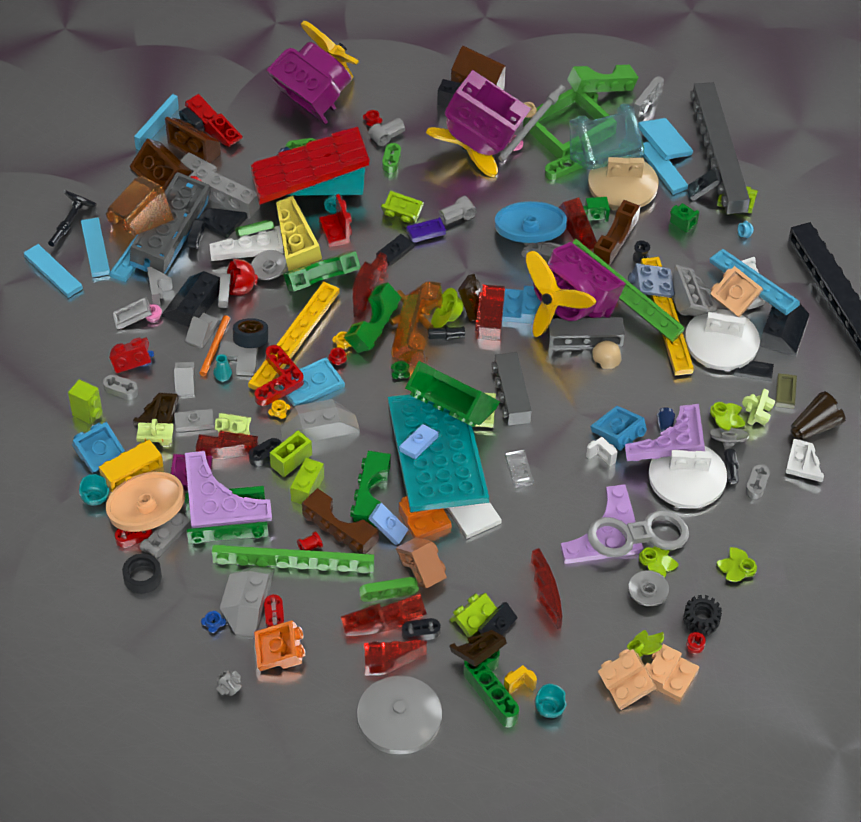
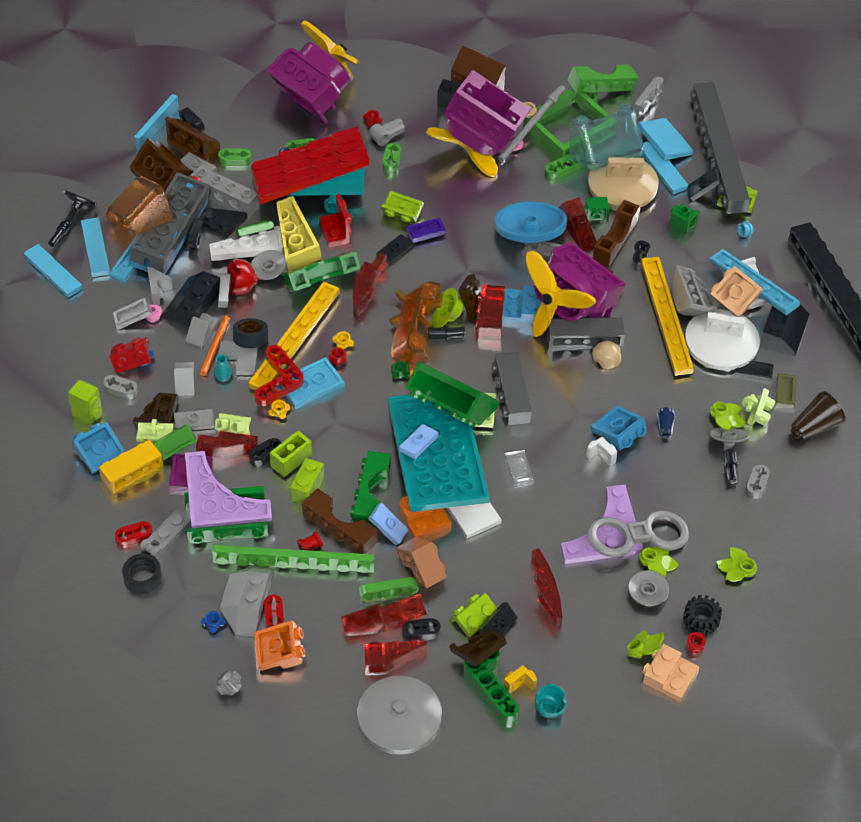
(93, 489): teal hair -> none
(145, 501): light nougat dish -> none
(175, 441): none -> bright green tile
(215, 124): red slope -> none
(234, 157): none -> bright green beam
(320, 421): light grey wedge -> none
(383, 302): green arch -> none
(461, 209): light grey piece -> none
(626, 678): light nougat plate -> none
(641, 303): bright green plate -> none
(652, 280): sand blue bracket -> none
(684, 436): lavender plate -> none
(688, 478): white bracket -> none
(803, 461): white wing -> none

